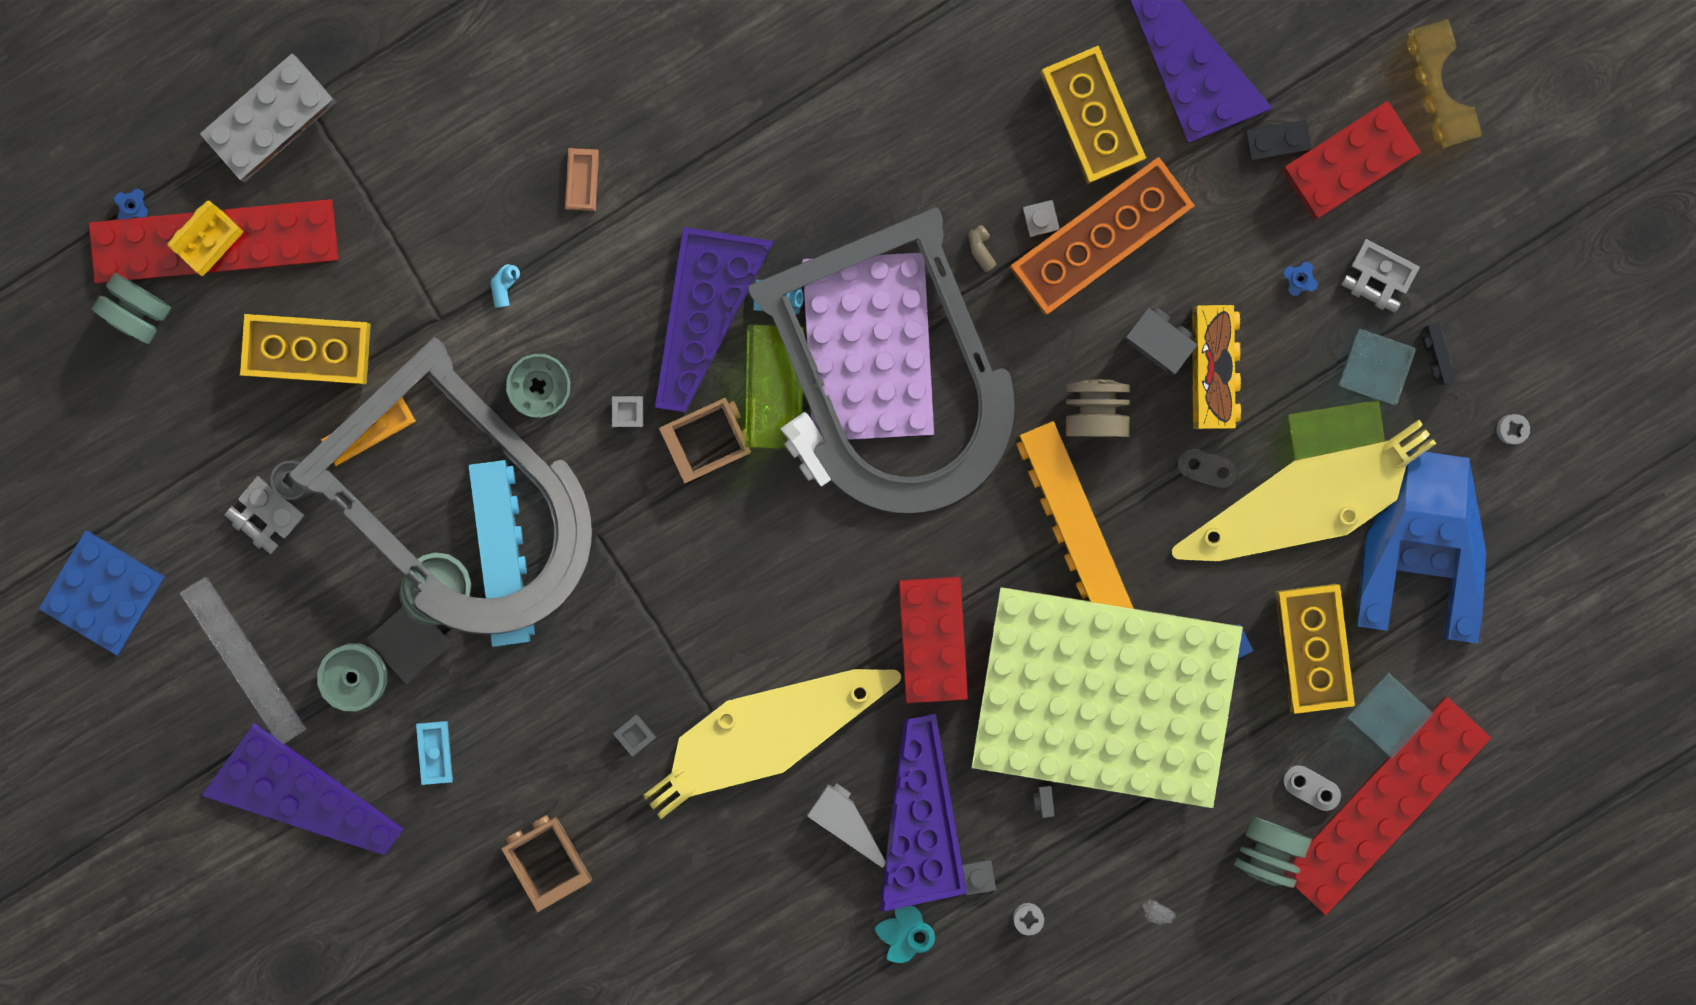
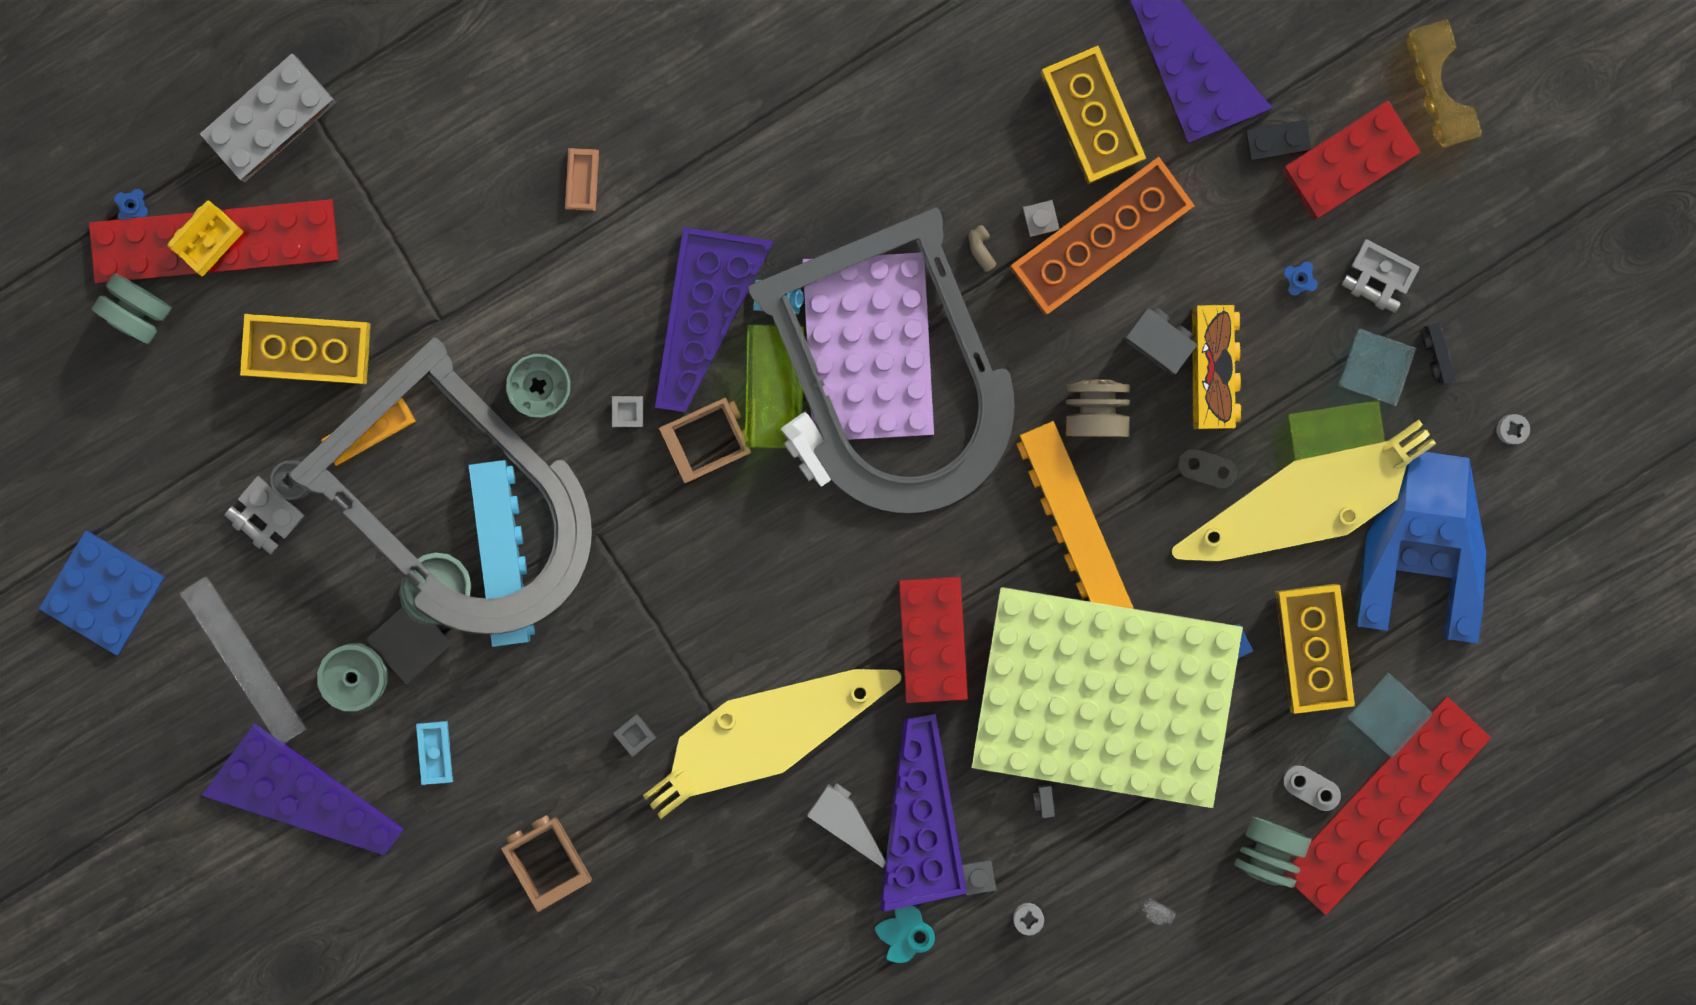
(501, 283): medium azure arm -> none

